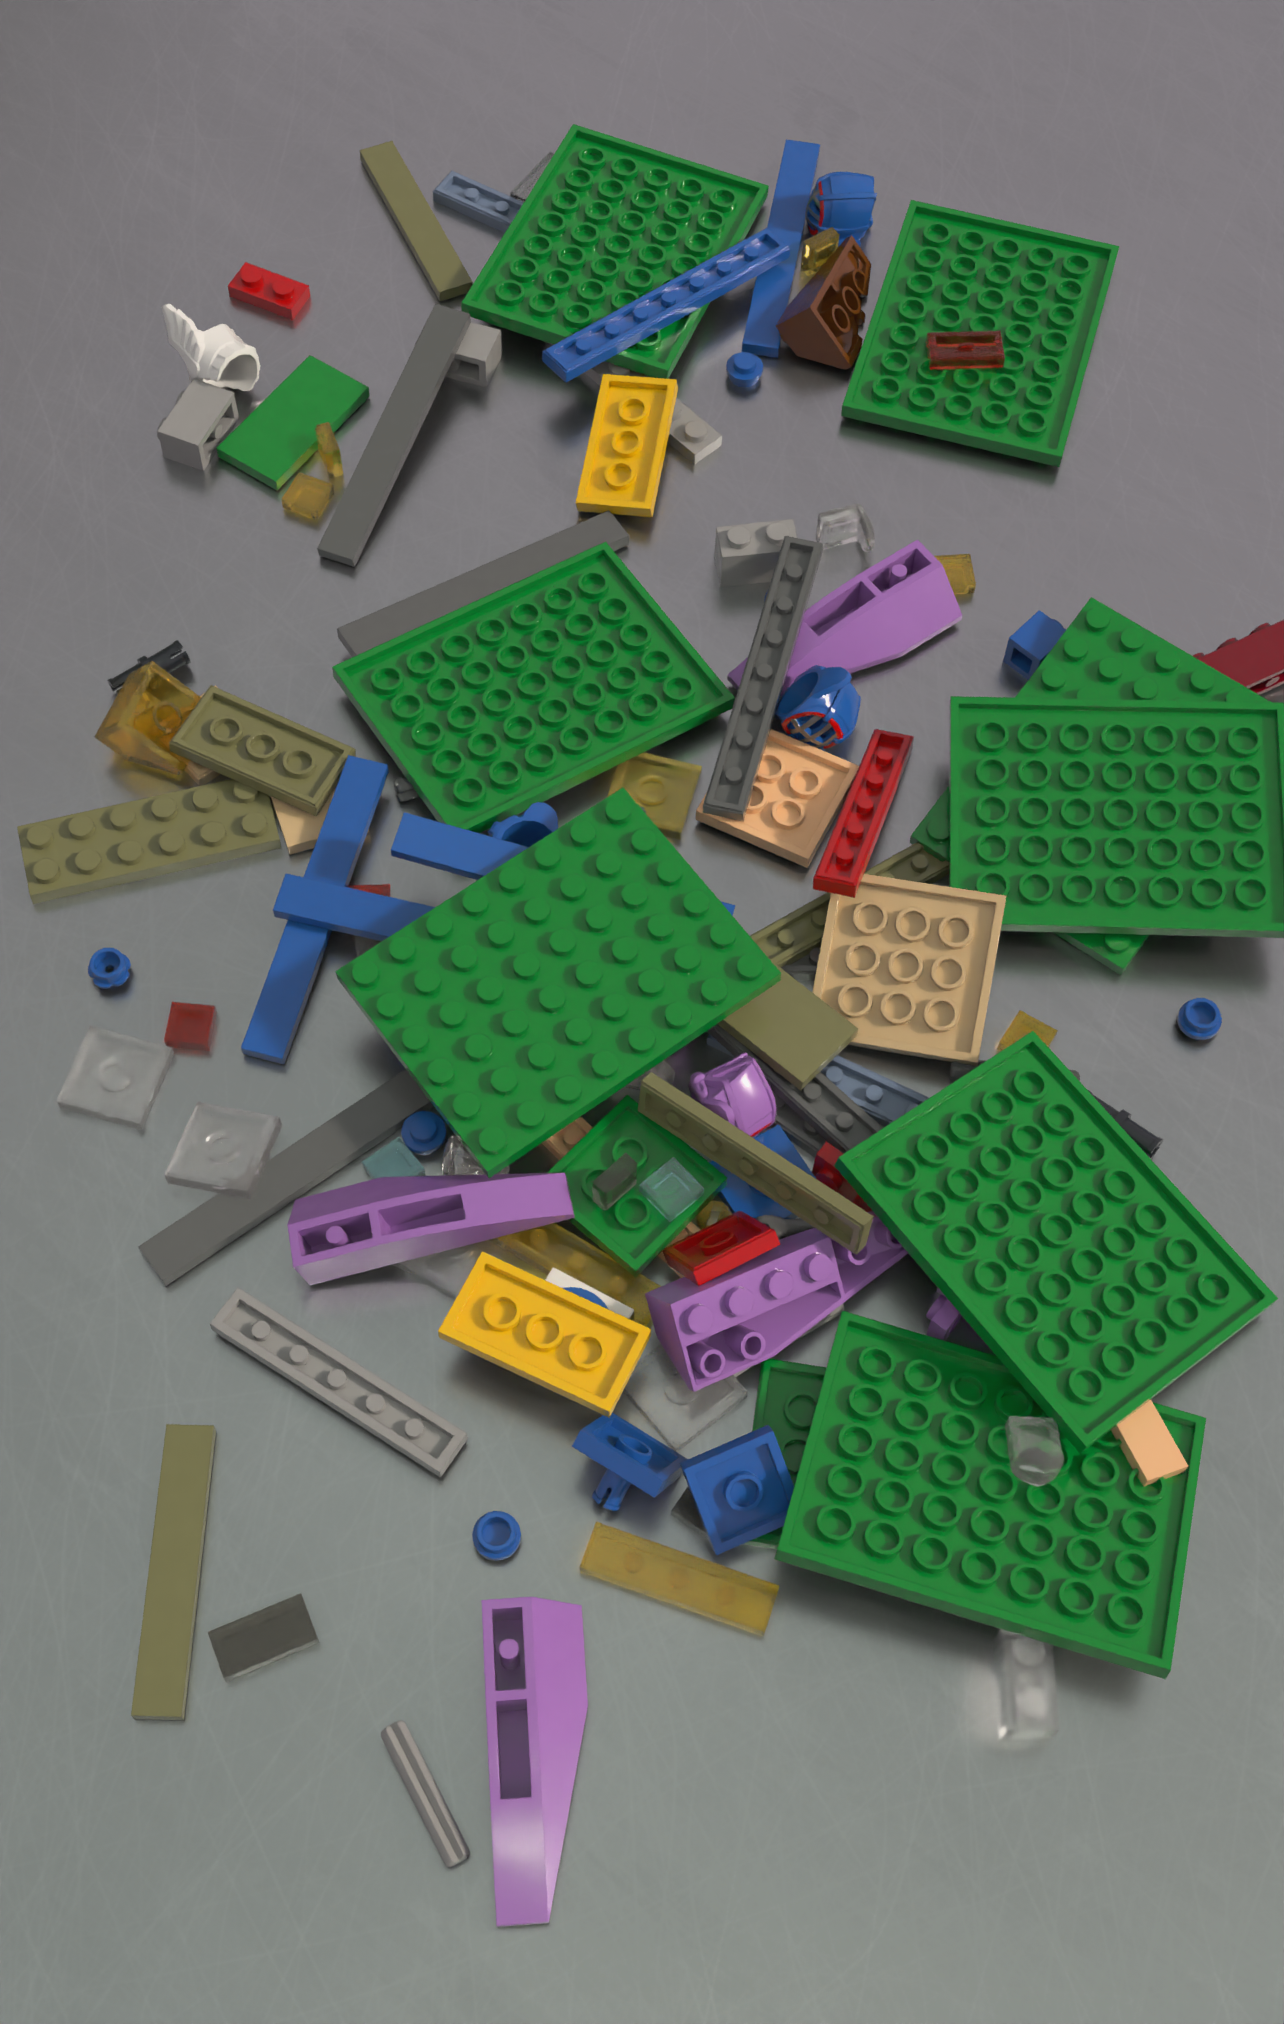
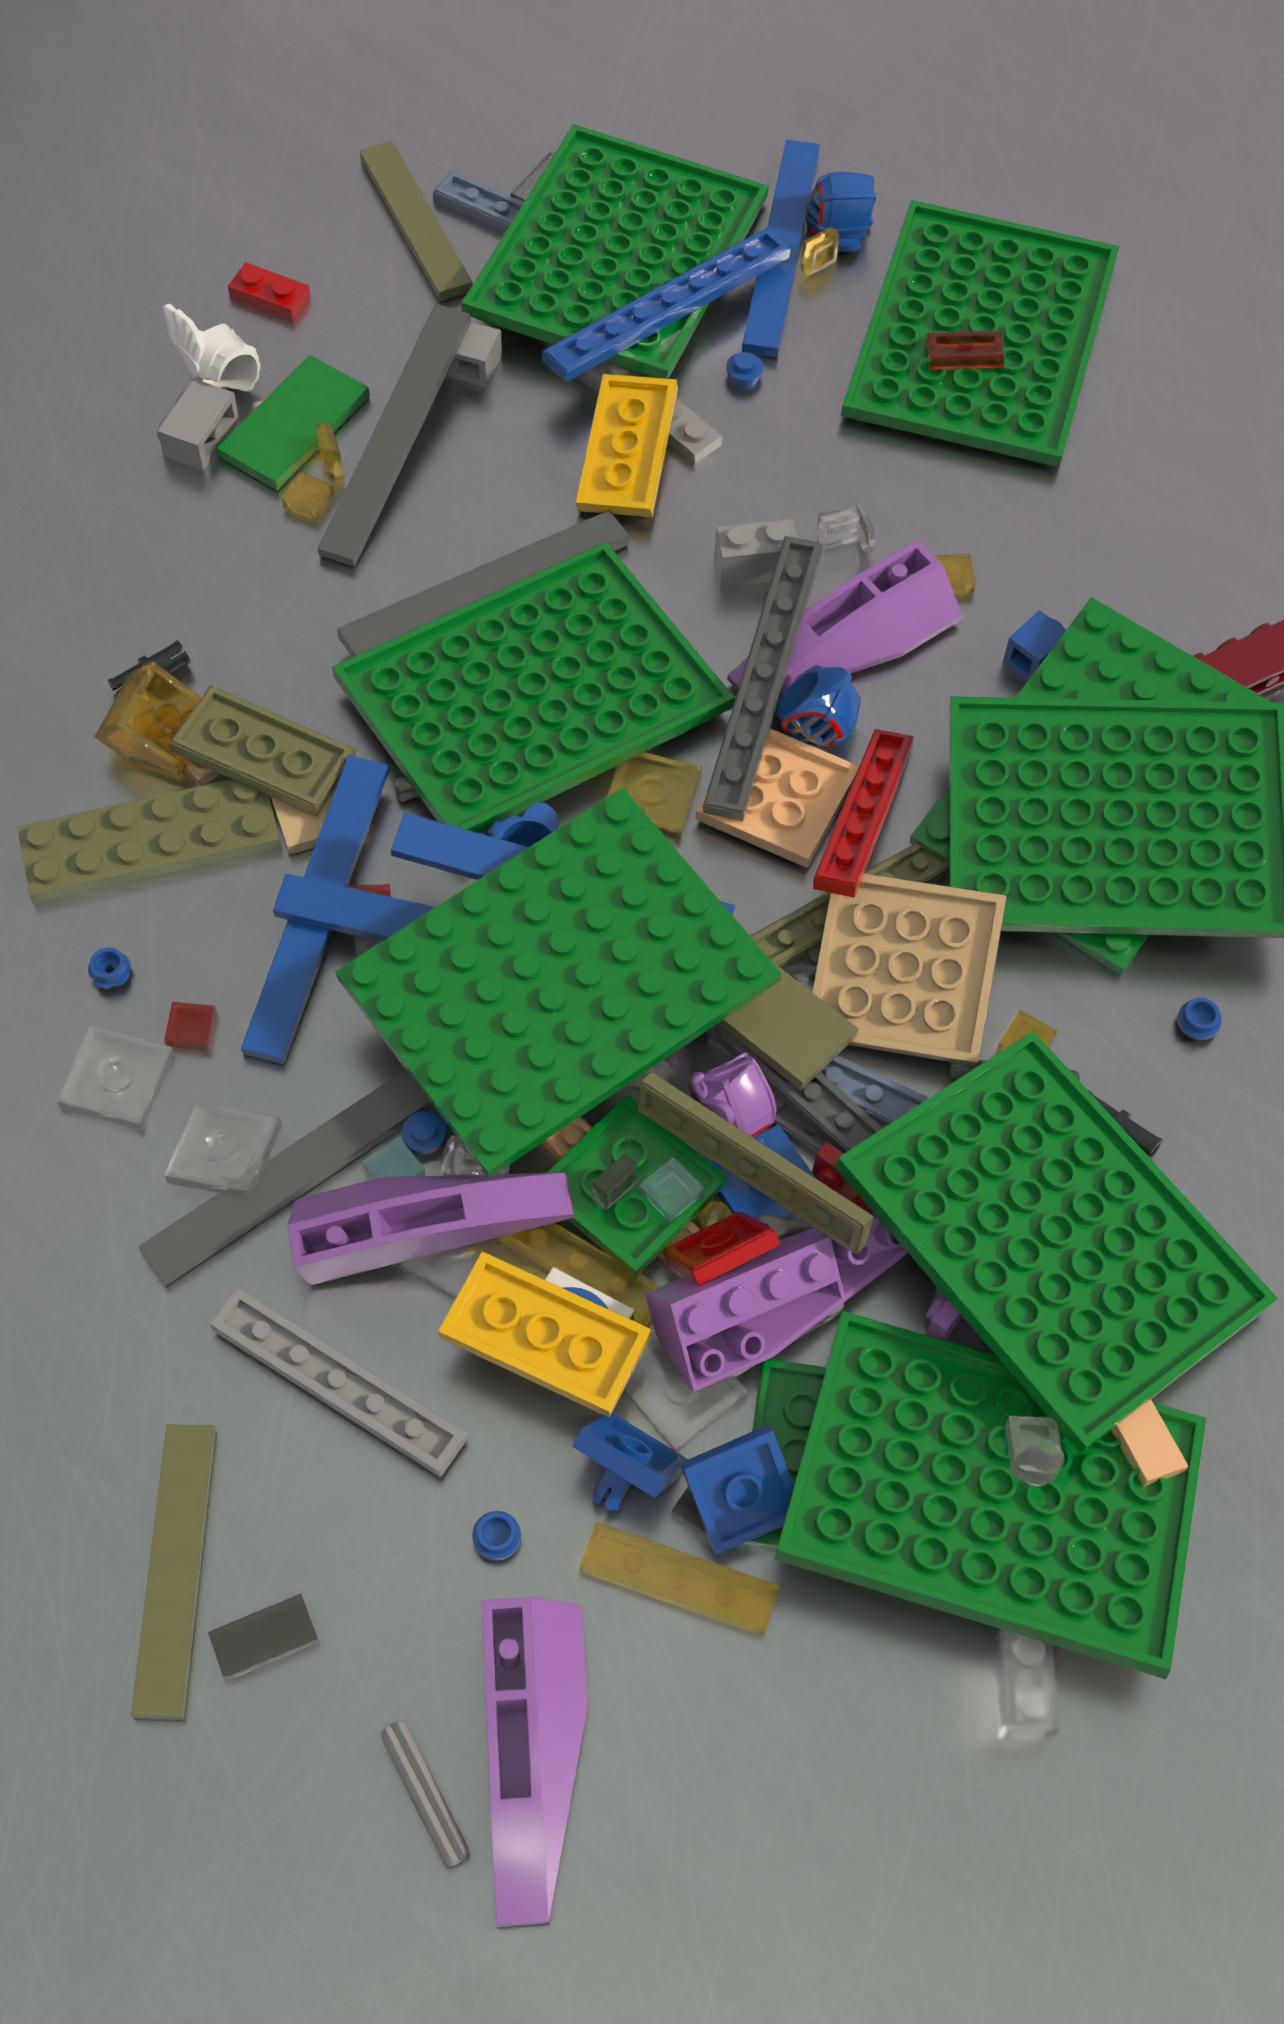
(827, 311): reddish brown wedge -> none

